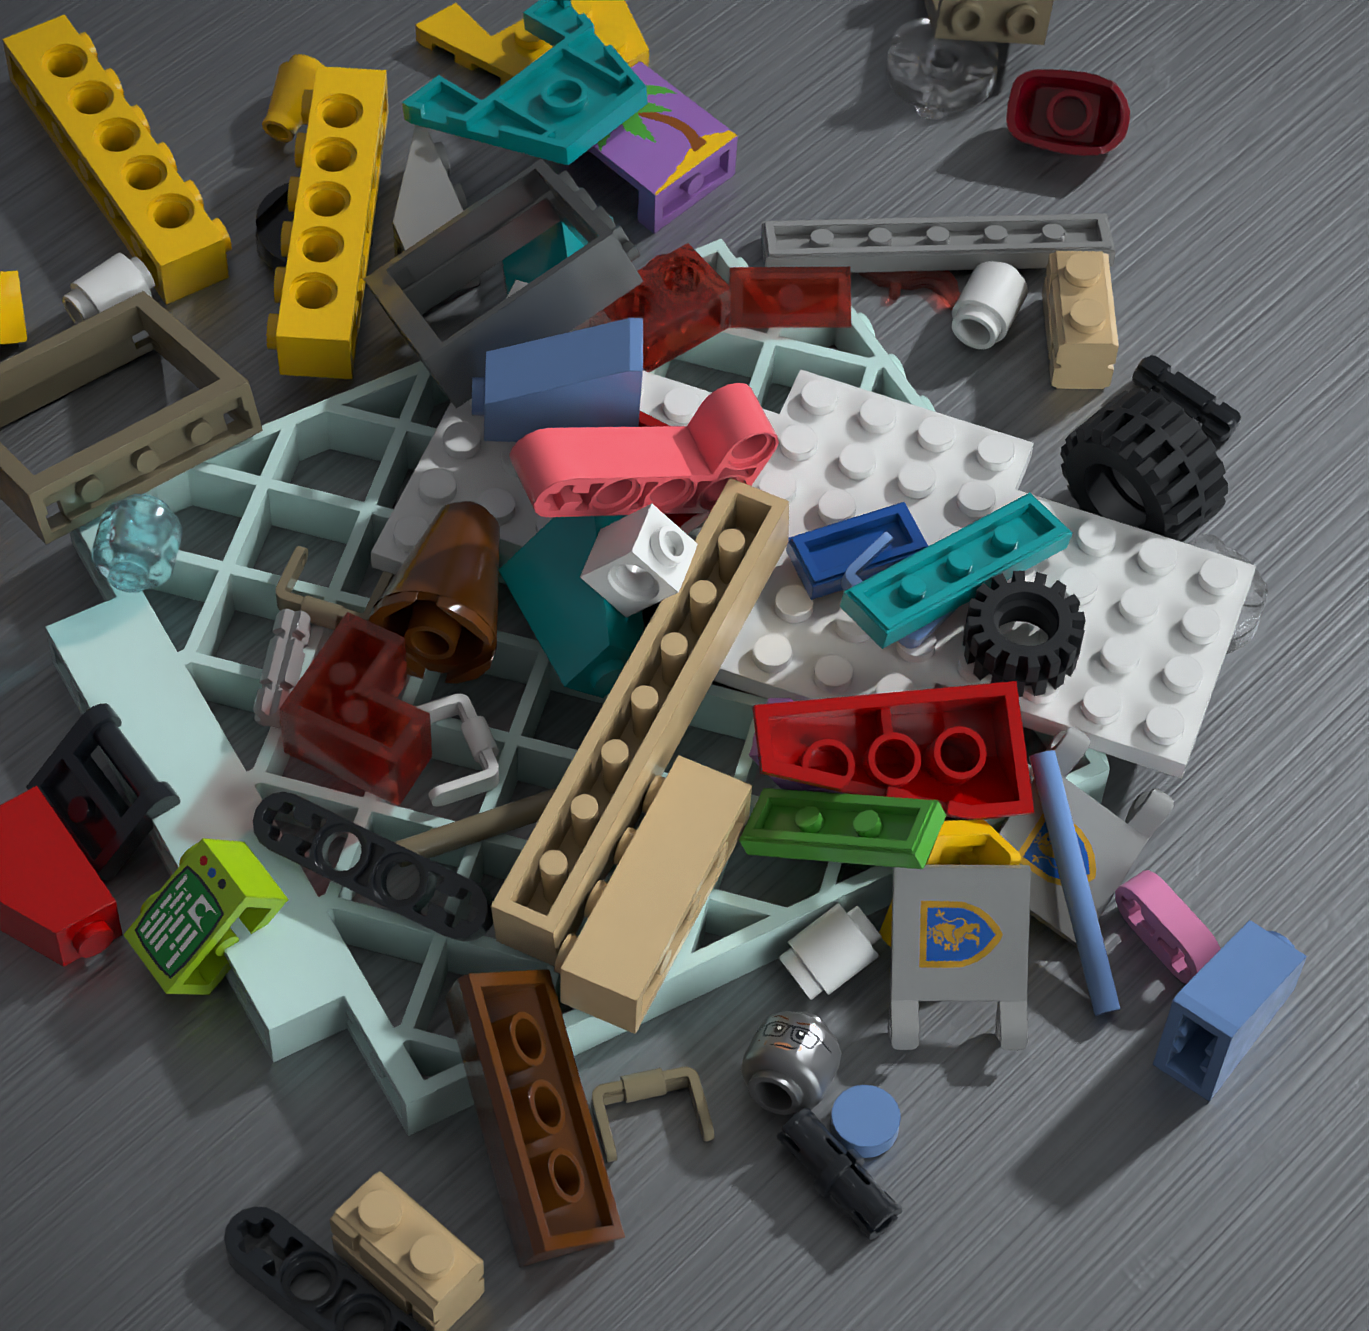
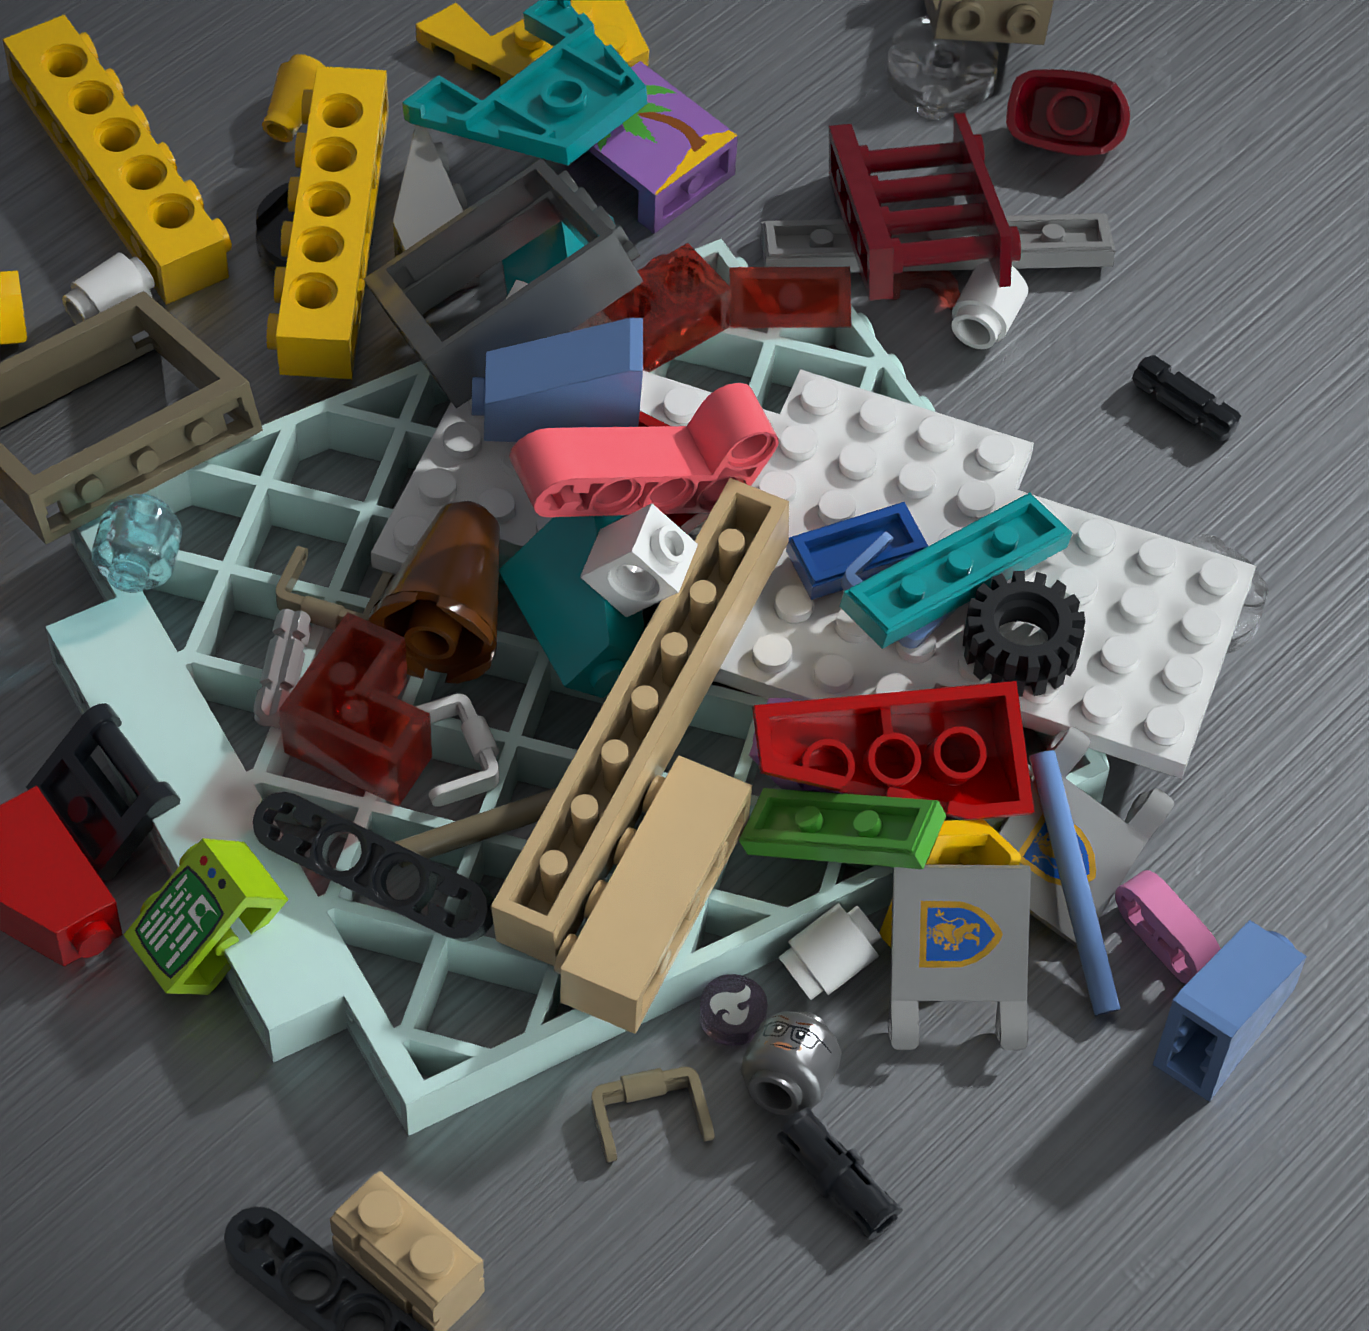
(533, 1114): reddish brown slope -> none
(732, 1009): none -> clear purple tile
(865, 1120): medium blue tile -> none
(872, 225): none -> dark red fence
(1079, 320): tan brick -> none
(1145, 466): black tyre -> none

